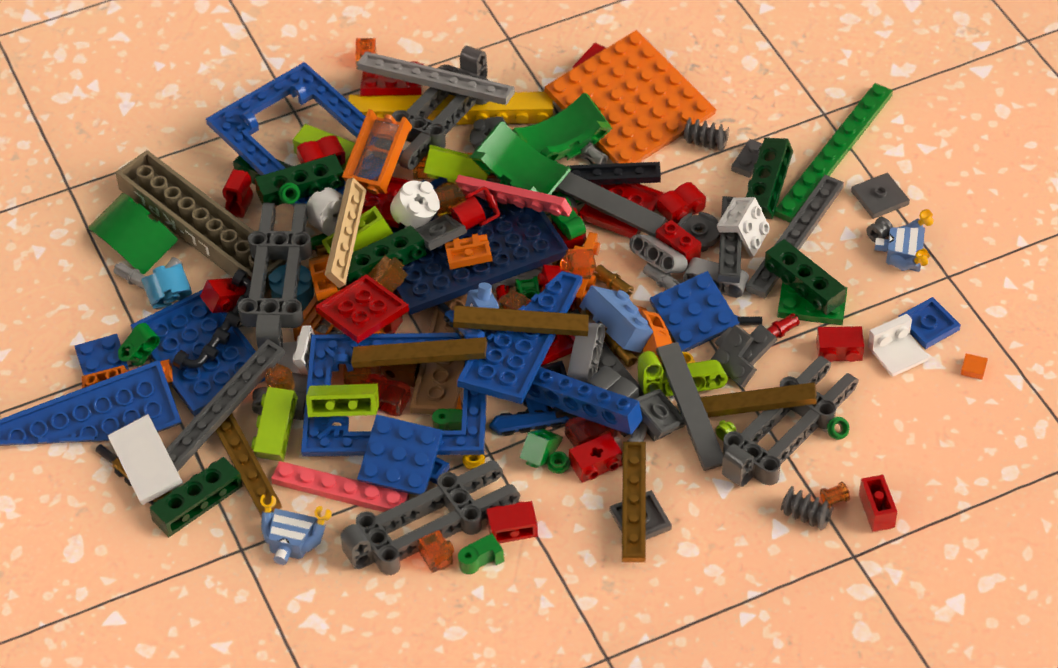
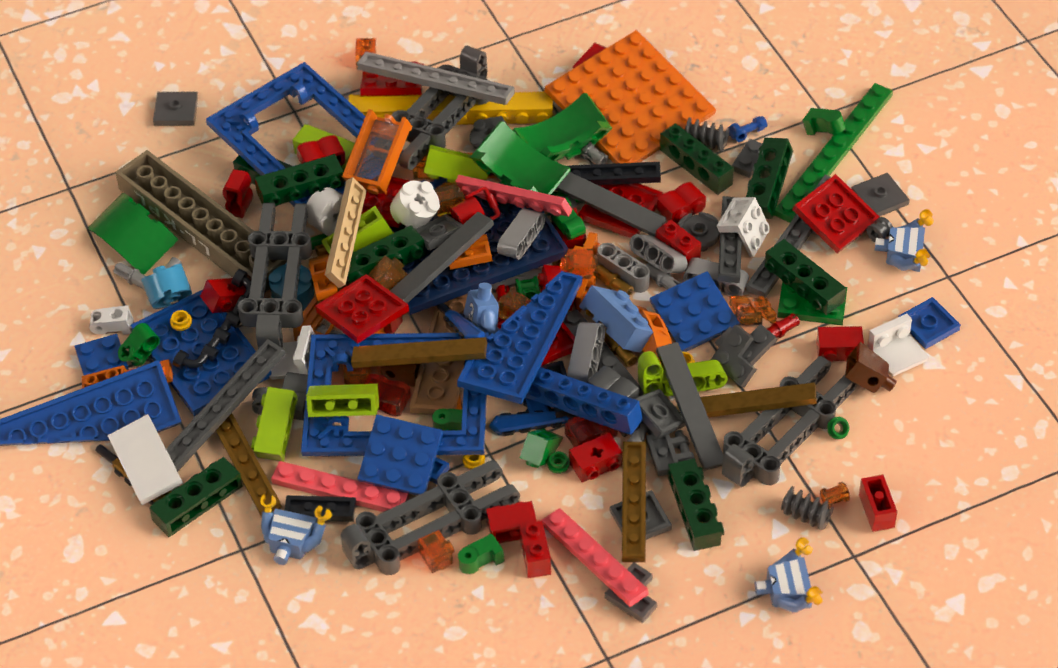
(111, 320): none -> white leg
(175, 109): none -> dark grey plate
(180, 320): none -> yellow plate
(280, 377): clear orange plate -> none
(294, 196): green plate -> none
(341, 507): none -> black plate
(442, 257): none -> dark grey tile
(521, 233): none -> light grey beam
(521, 321): pearl gold tile -> none
(535, 549): none -> red brick
(595, 557): none -> coral plate
(625, 265): none -> light grey beam
(645, 606): none -> dark grey plate
(663, 450): none -> dark grey plate
(695, 504): none -> dark green brick
(696, 159): none -> dark green brick
(723, 428): lime plate -> none
(740, 133): none -> blue bar
(752, 310): none -> clear orange plate
(789, 581): none -> torso
(823, 121): none -> green leg
(835, 213): none -> red plate
(868, 369): none -> reddish brown torso
(974, 366): orange tile -> none

